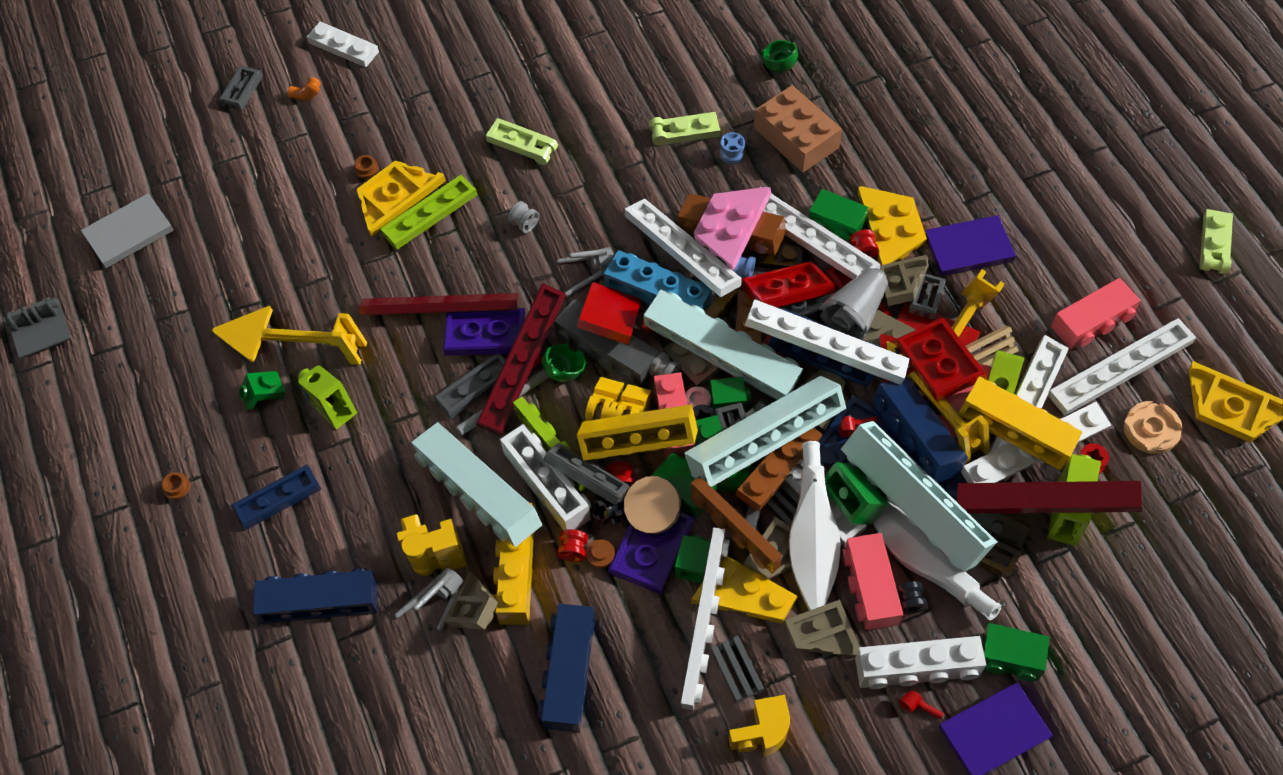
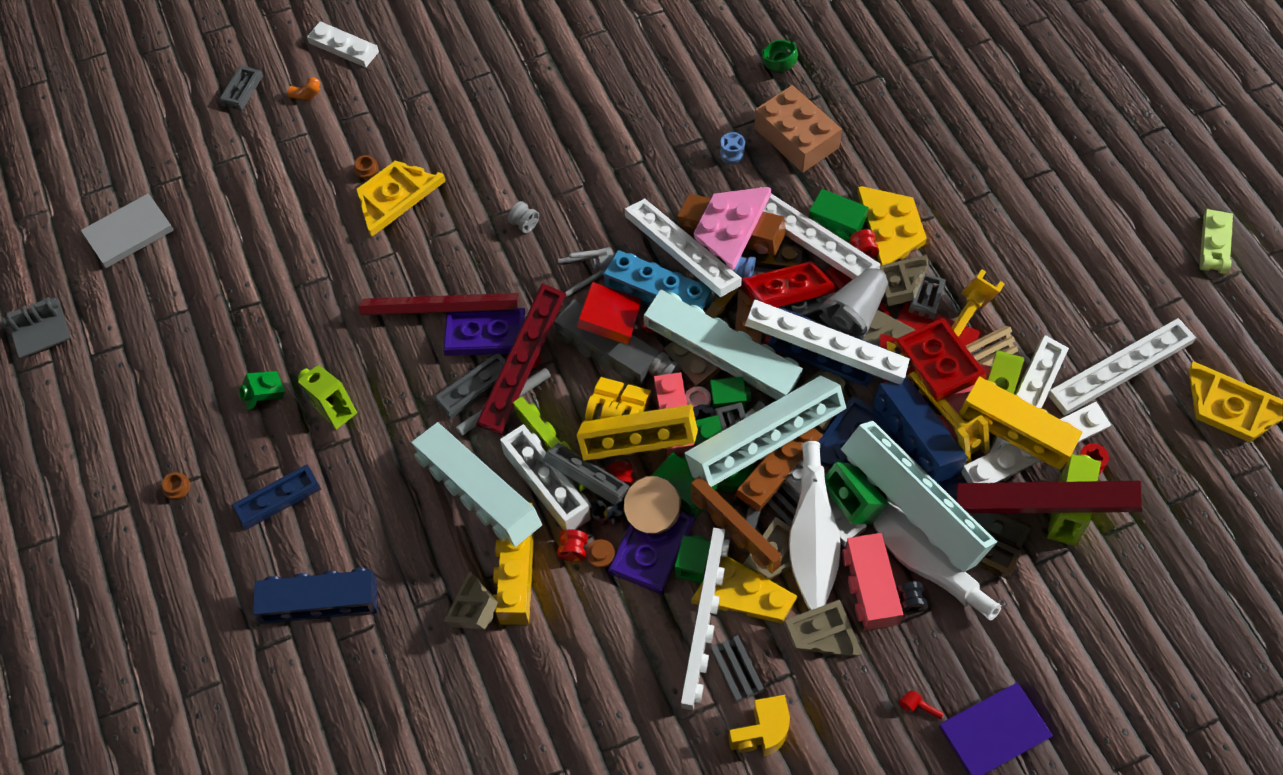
(251, 329): yellow piece -> none
(428, 212): lime plate -> none
(431, 549): yellow hips -> none
(444, 585): light grey plant -> none
(521, 141): yellowish green plate -> none
(563, 363): green hair -> none
(568, 668): dark blue brick -> none
(684, 128): yellowish green plate -> none
(848, 425): red hand -> none
(920, 662): white brick -> none
(969, 245): dark purple tile -> none
(1015, 652): green brick -> none
(1095, 314): coral brick -> none
(1152, 427): light nougat tile -> none

